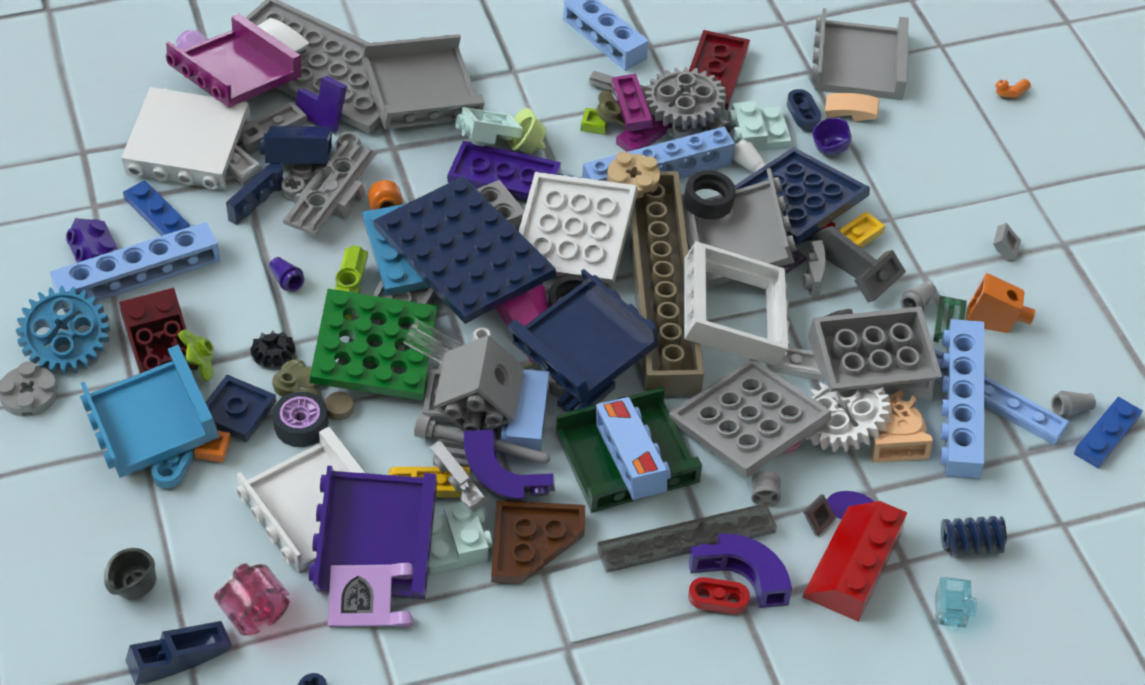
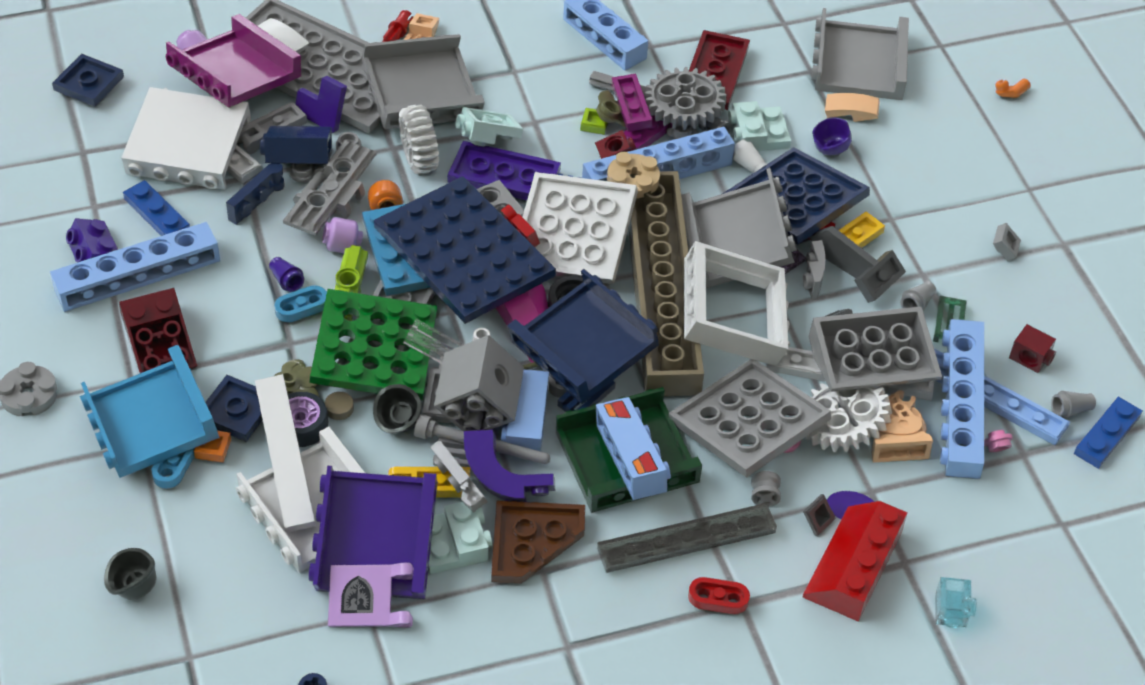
(81, 344): dark azure gear -> none
(88, 80): none -> dark blue plate
(176, 651): dark blue slope -> none
(198, 353): lime plate -> none
(252, 598): clear pink brick -> none
(275, 357): black gear -> none
(285, 454): none -> white tile
(290, 182): light grey bush -> none
(300, 303): none -> dark azure plate
(341, 234): none -> lavender head
(396, 408): none -> pearl dark grey helmet
(398, 27): none -> red axle
(418, 139): none -> white gear
(422, 26): none -> light nougat slope
(521, 225): none -> red plate
(532, 133): yellowish green piece -> none
(615, 144): none -> dark red brick
(709, 180): black tyre -> none
(751, 561): dark purple arch -> none
(803, 109): dark blue plate -> none
(974, 533): dark blue piece -> none
(998, 305): orange torso -> none
(998, 441): none -> bright pink plate
(1033, 349): none -> dark red brick

